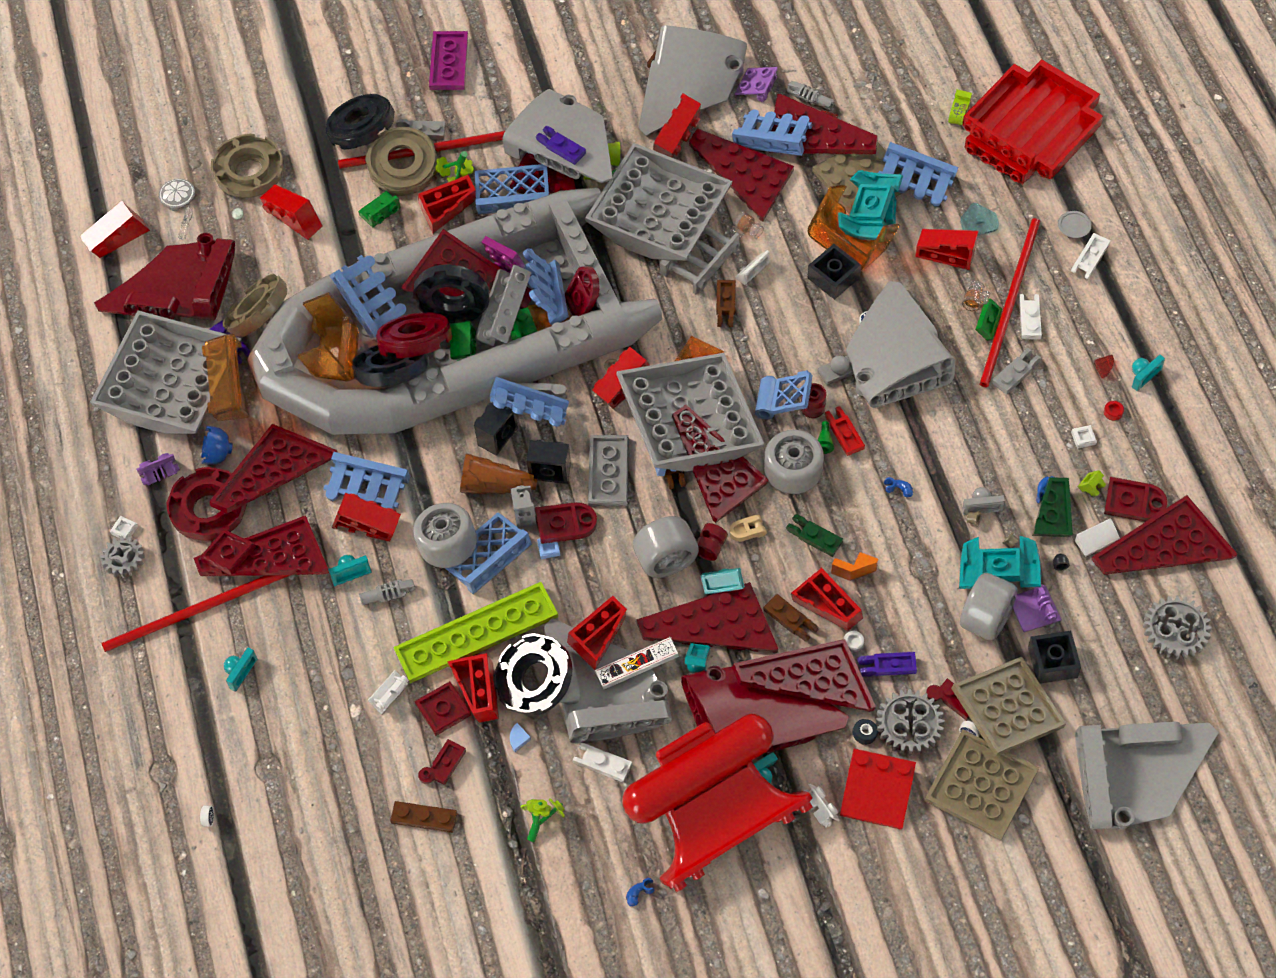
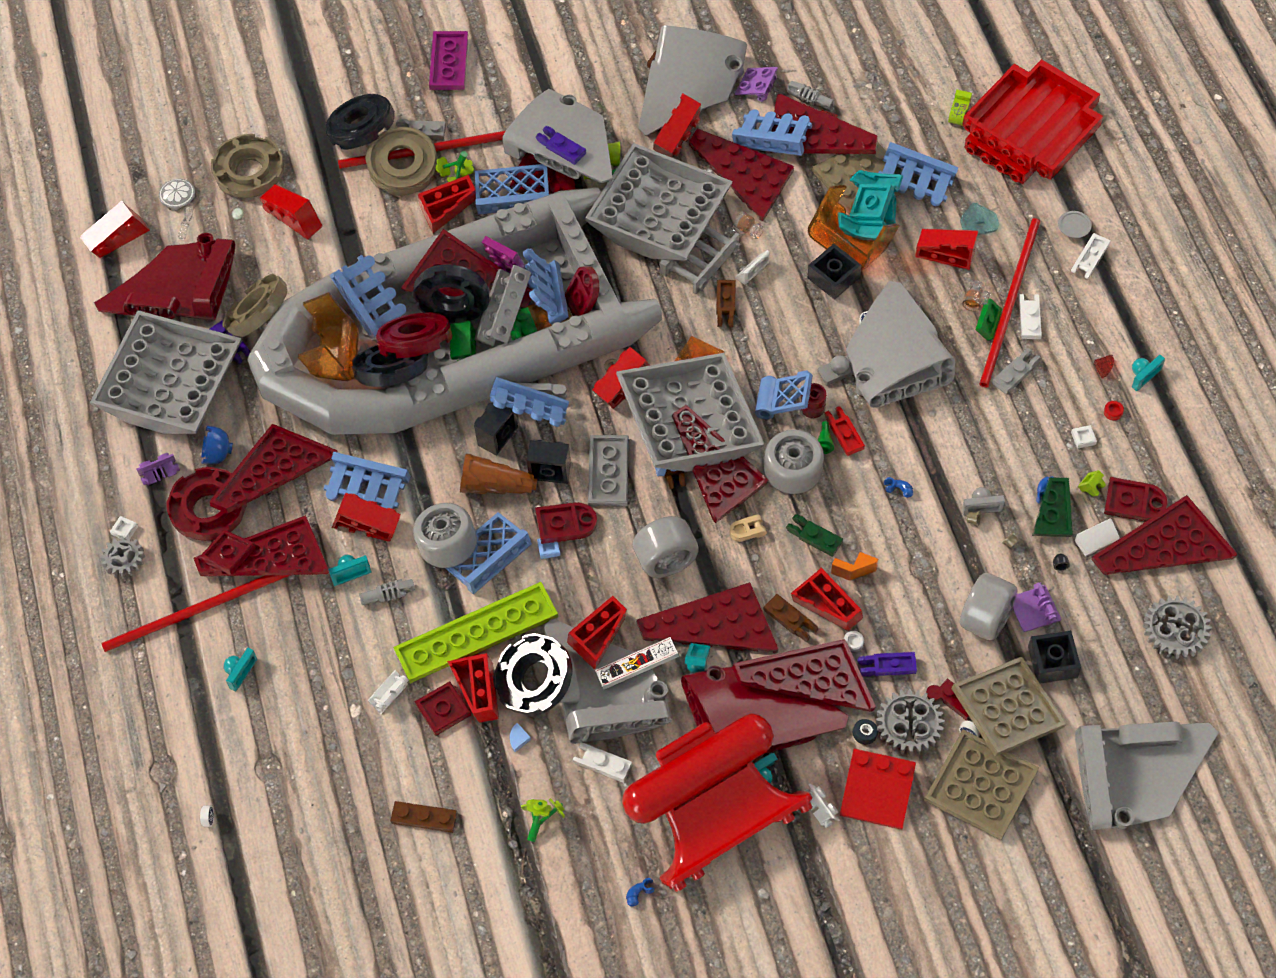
(224, 378): clear orange windscreen -> none
(379, 209): green bracket -> none
(444, 764): dark red hinge -> none
(523, 506): light grey hinge -> none
(710, 541): dark red wheel -> none
(722, 581): tile -> none
(1010, 564): teal piece -> none

